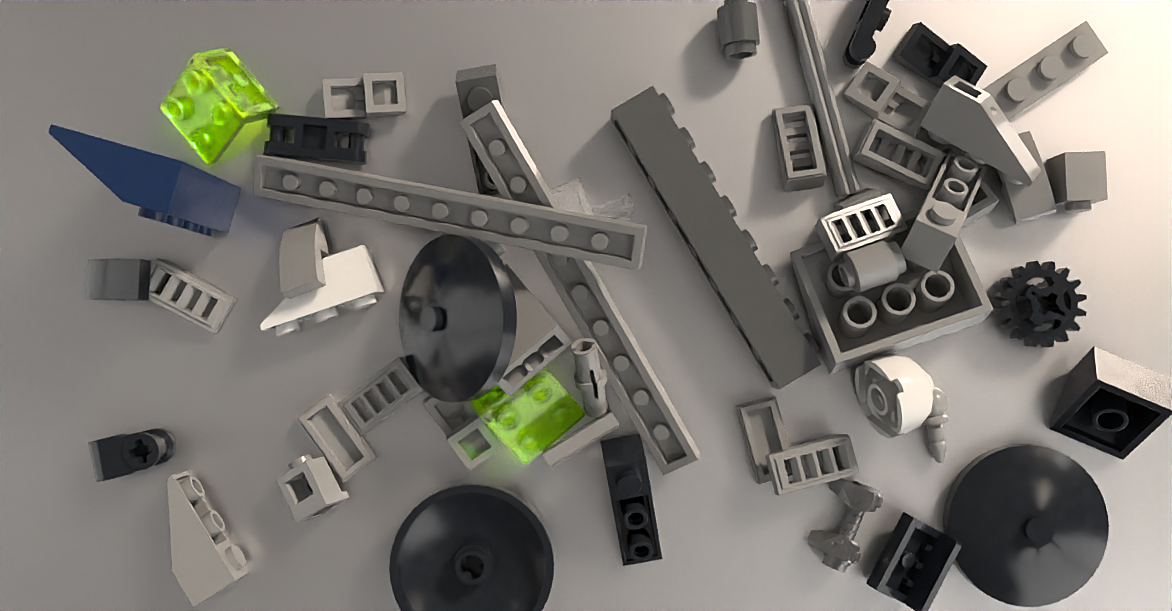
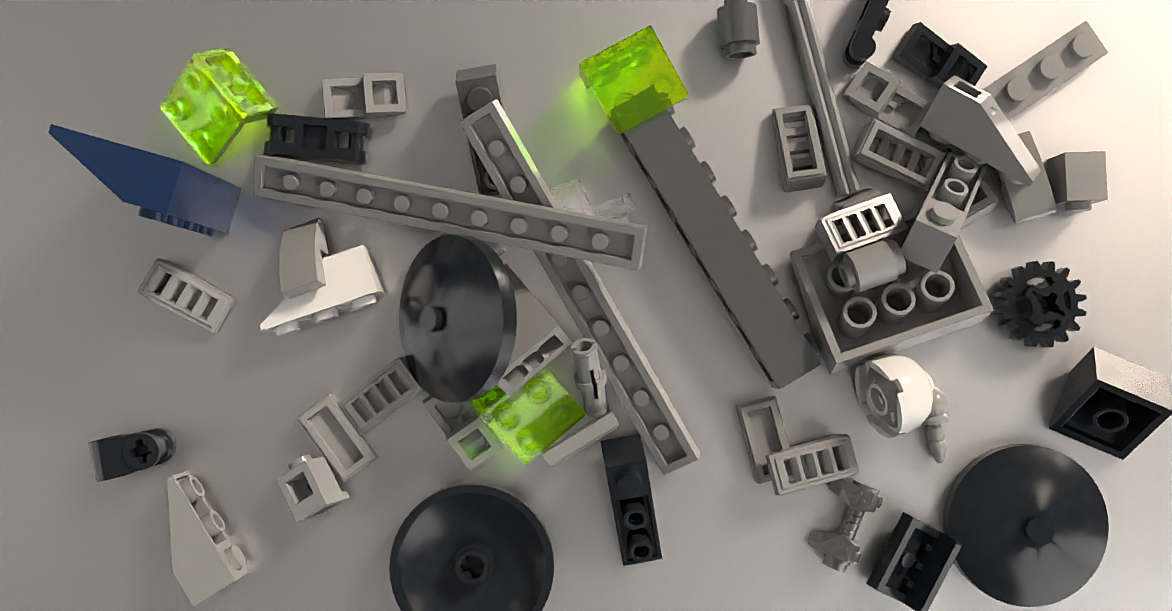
(118, 279): black slope -> none
(633, 80): none -> clear neon green bracket

